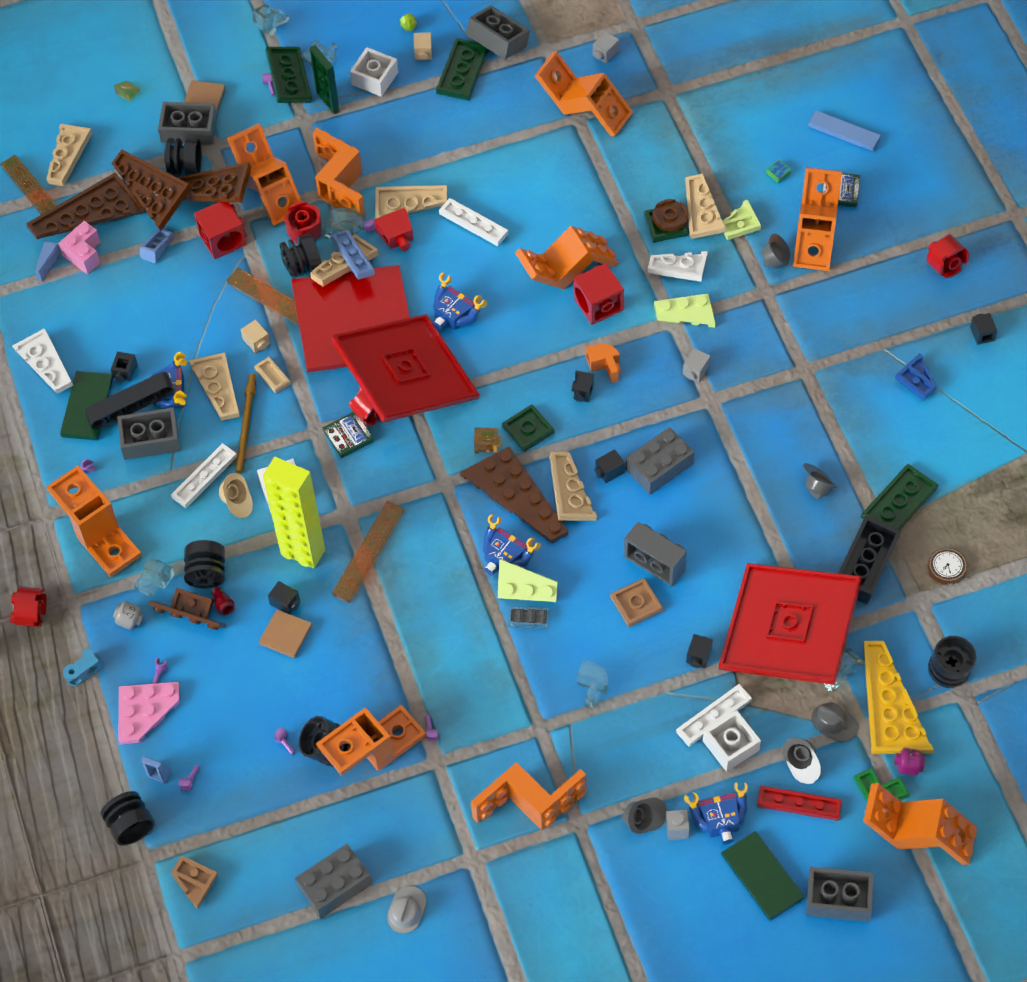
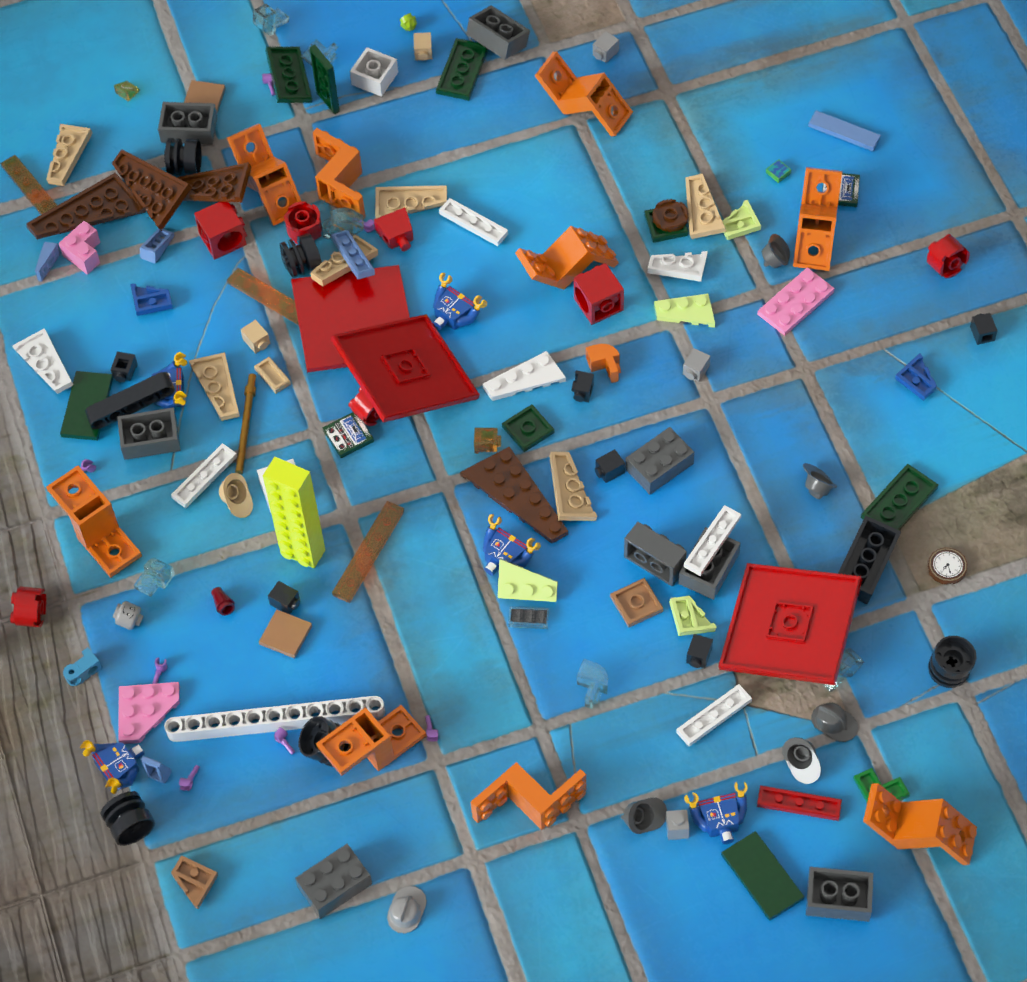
(115, 762): none -> blue torso
(150, 299): none -> blue wing
(191, 606): reddish brown bracket -> none
(204, 564): black wheel -> none
(265, 715): none -> white beam
(528, 375): none -> white wing
(689, 617): none -> yellowish green wing
(712, 540): none -> white plate
(715, 573): none -> dark grey brick
(731, 740): white brick -> none
(795, 301): none -> bright pink plate
(890, 709): yellow wing -> none
(909, 761): magenta head -> none

